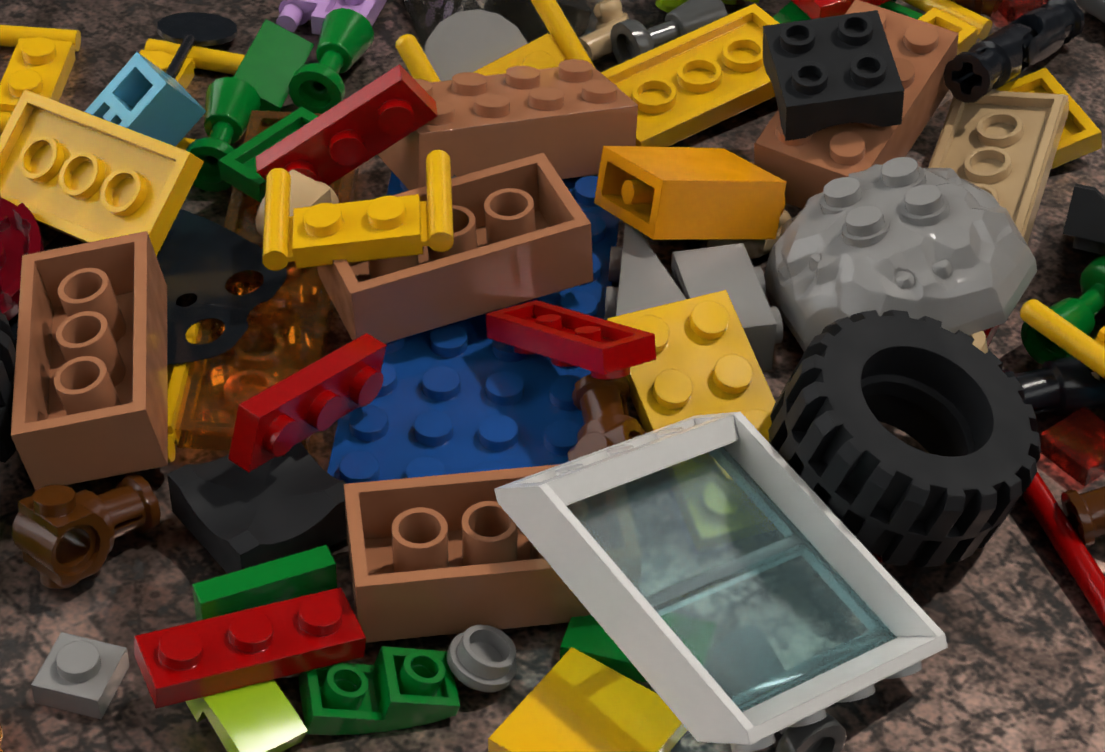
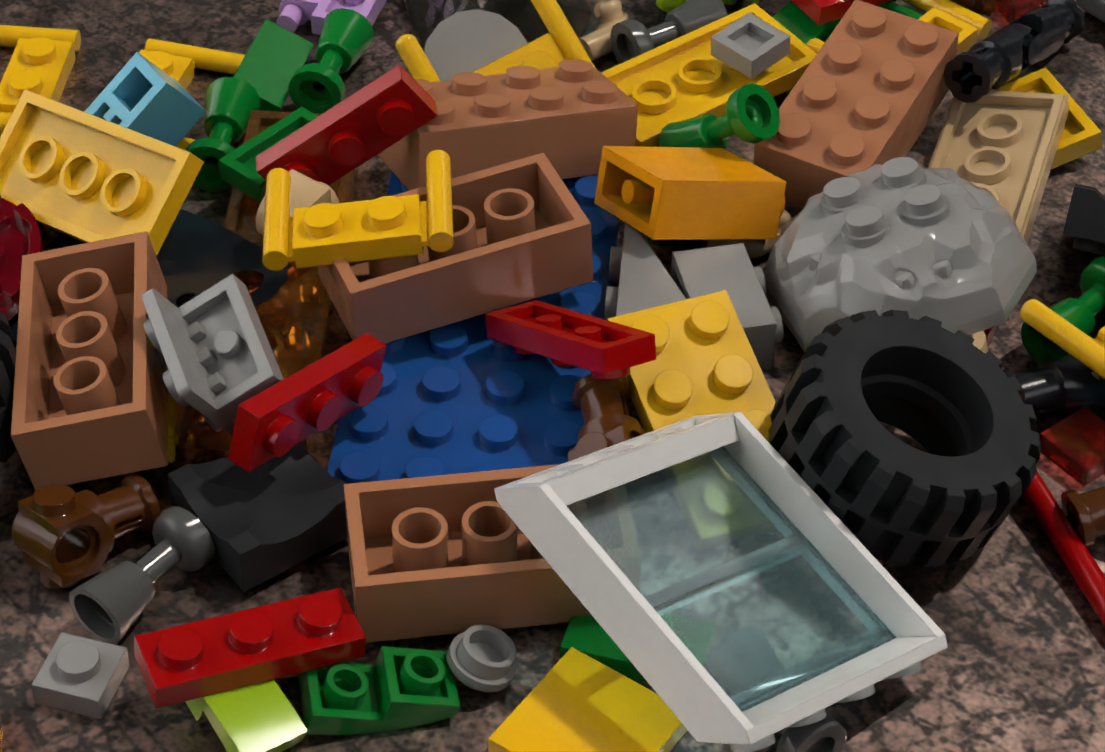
(120, 594): none -> dark grey piece
(194, 30): black piece -> none
(212, 350): none -> light grey bracket
(266, 583): green tile -> none
(749, 115): none -> green piece
(750, 45): none -> light grey plate
(832, 73): black brick -> none

